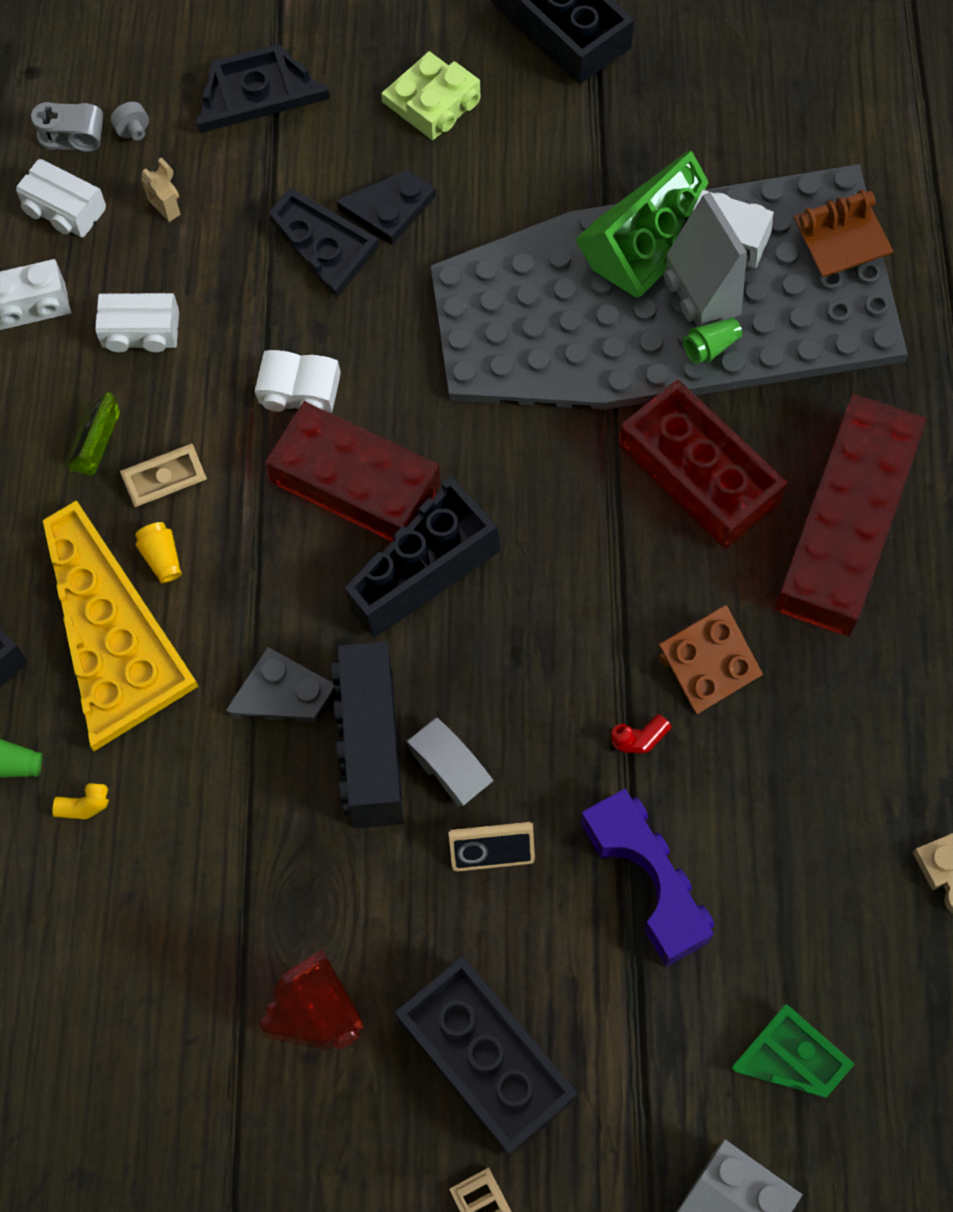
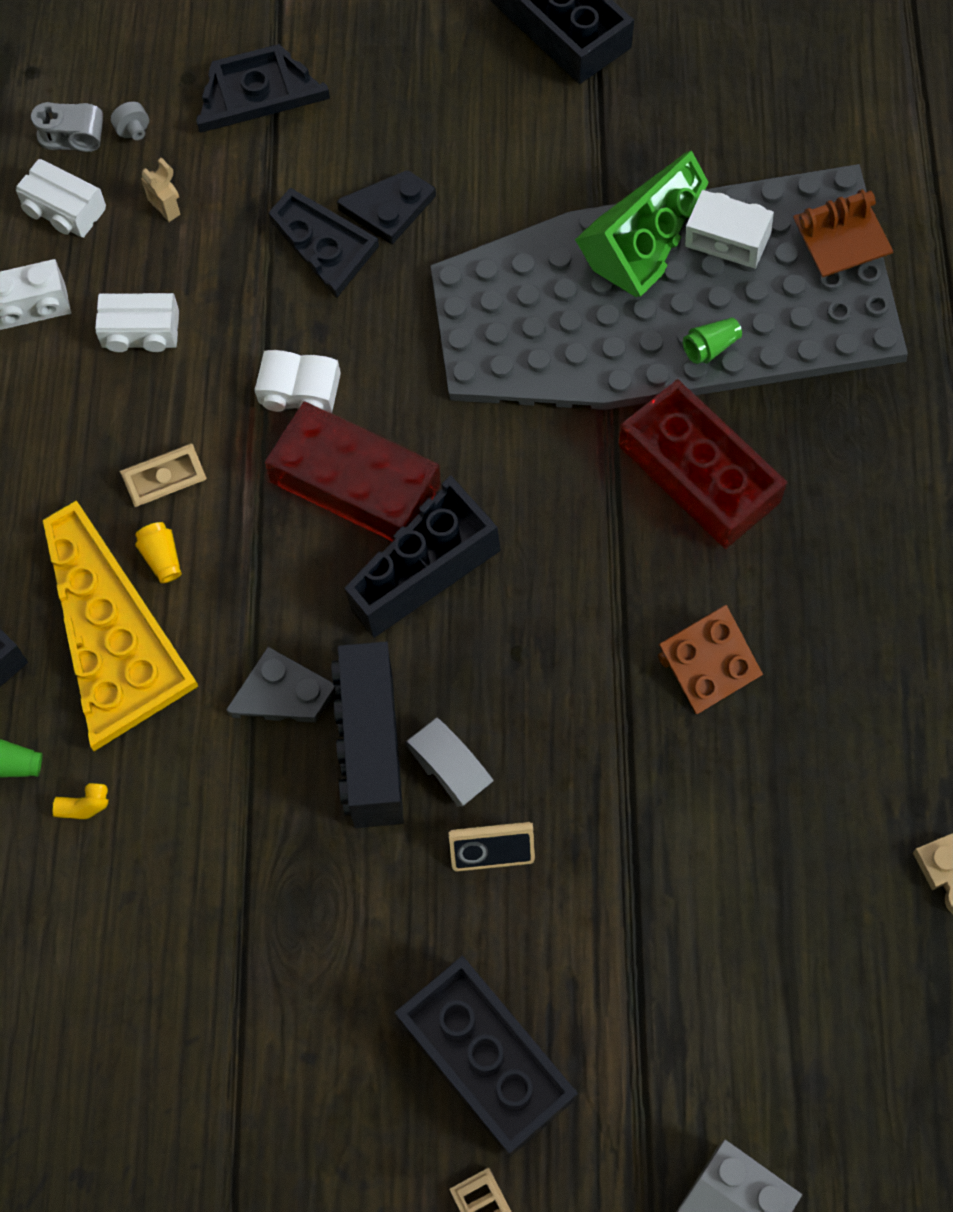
(95, 435): clear neon green slope -> none
(312, 1007): clear red wedge -> none
(433, 94): yellowish green plate -> none
(620, 831): dark purple arch -> none
(640, 741): red arm -> none
(707, 266): light grey slope -> none
(794, 1056): green wing -> none
(851, 515): clear red brick -> none

